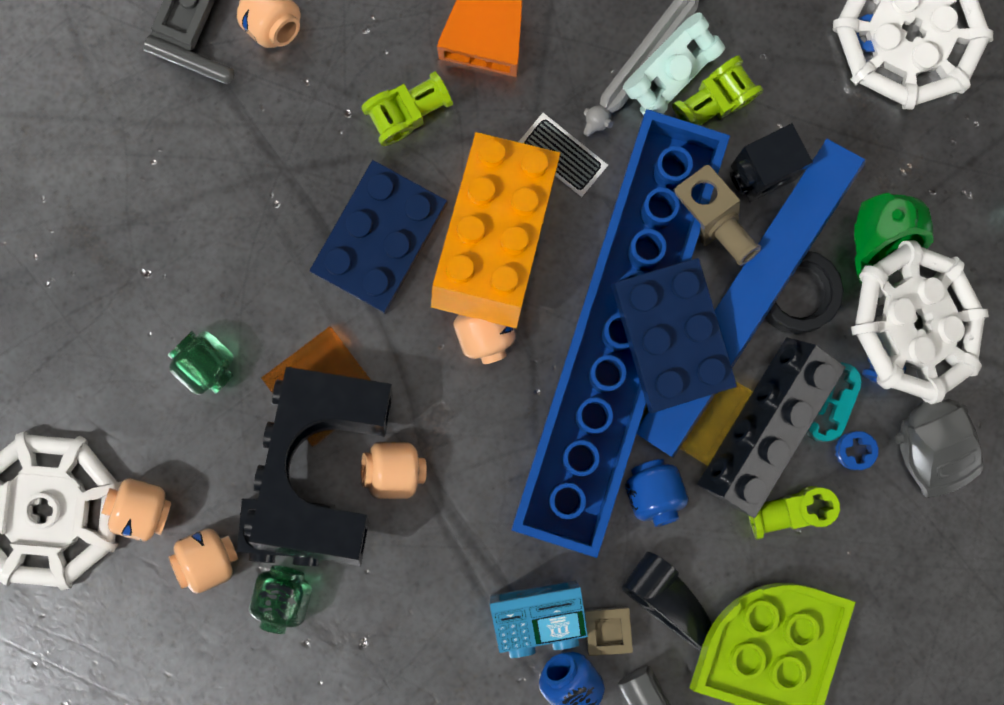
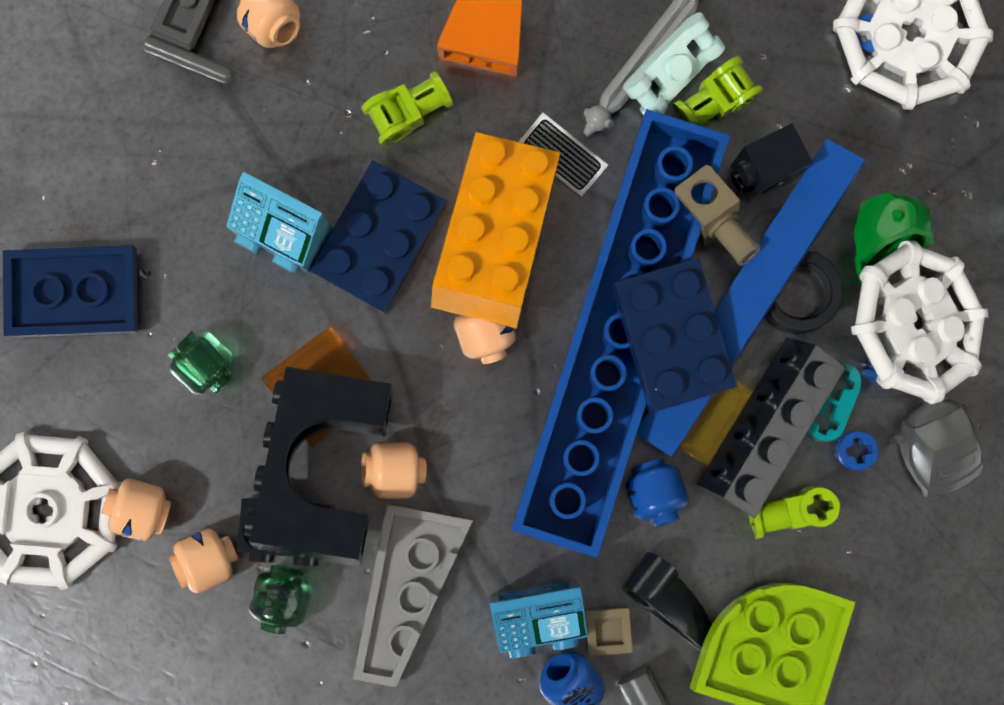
(70, 291): none -> dark blue plate
(277, 224): none -> medium azure slope
(406, 581): none -> light grey wing

